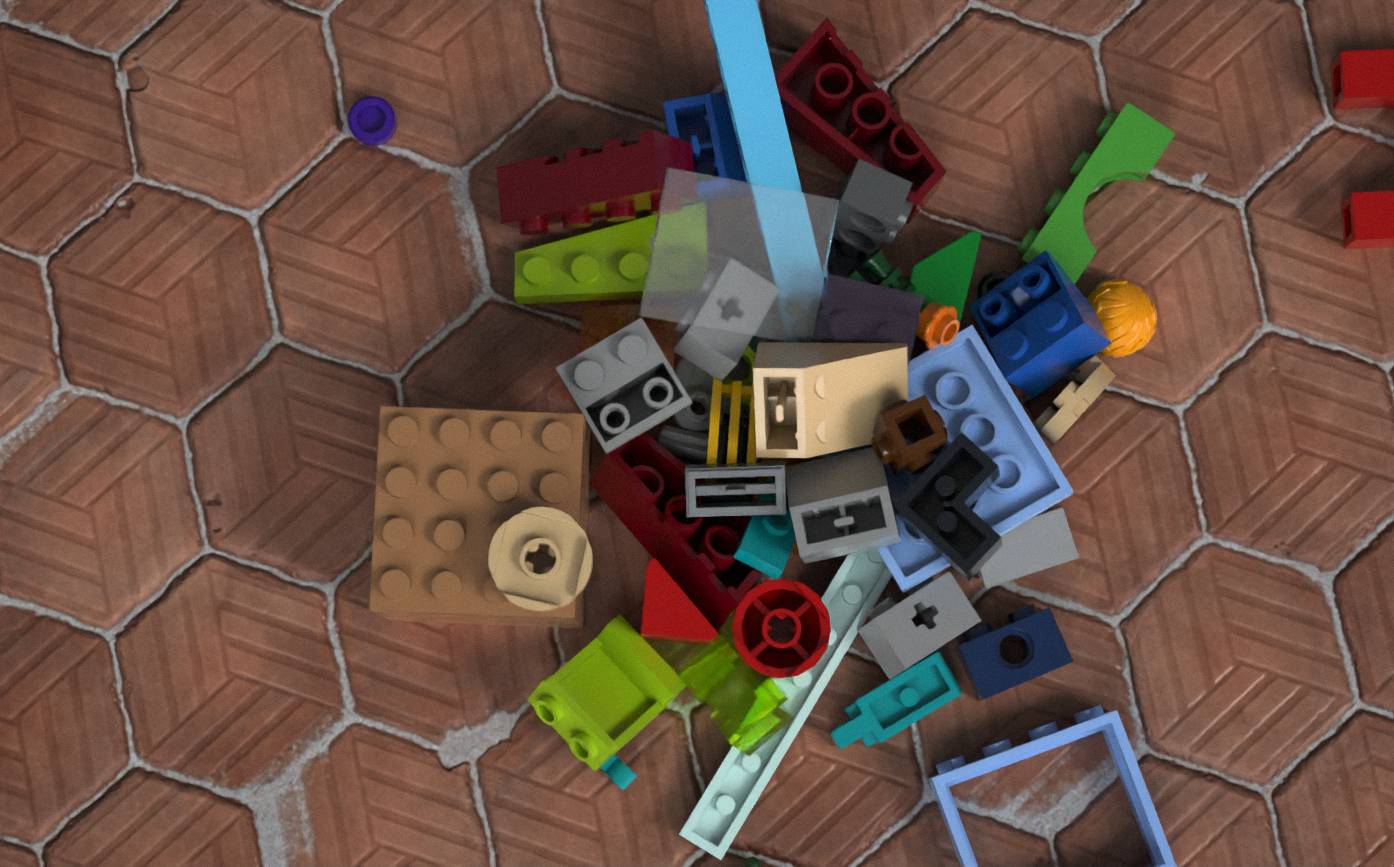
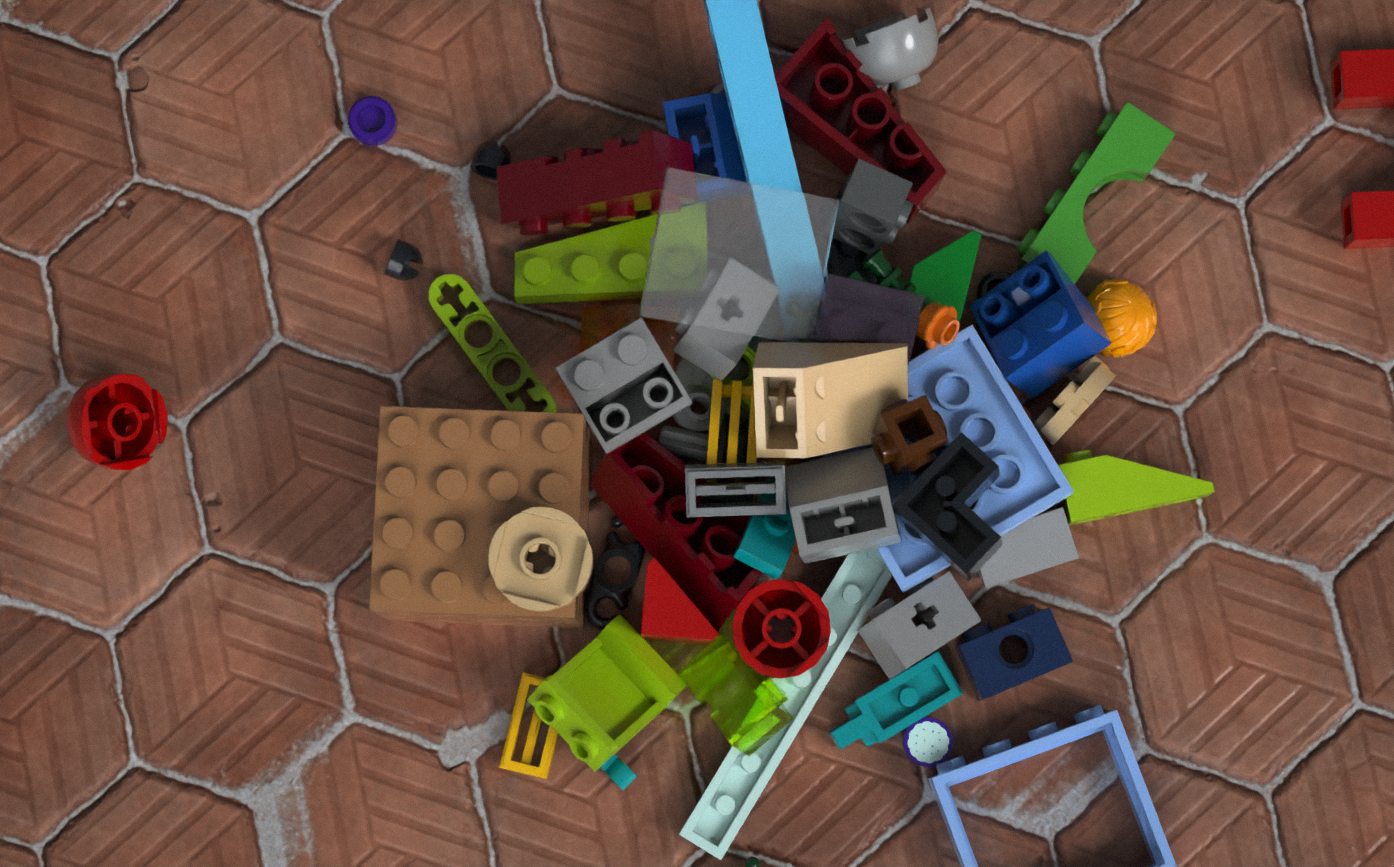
(116, 421): none -> red cylinder
(399, 262): none -> black hinge
(489, 157): none -> black hinge
(496, 351): none -> lime beam
(525, 766): none -> yellow tile
(601, 588): none -> black piece
(896, 48): none -> light grey cylinder
(927, 742): none -> light aqua tile
(1116, 487): none -> lime slope

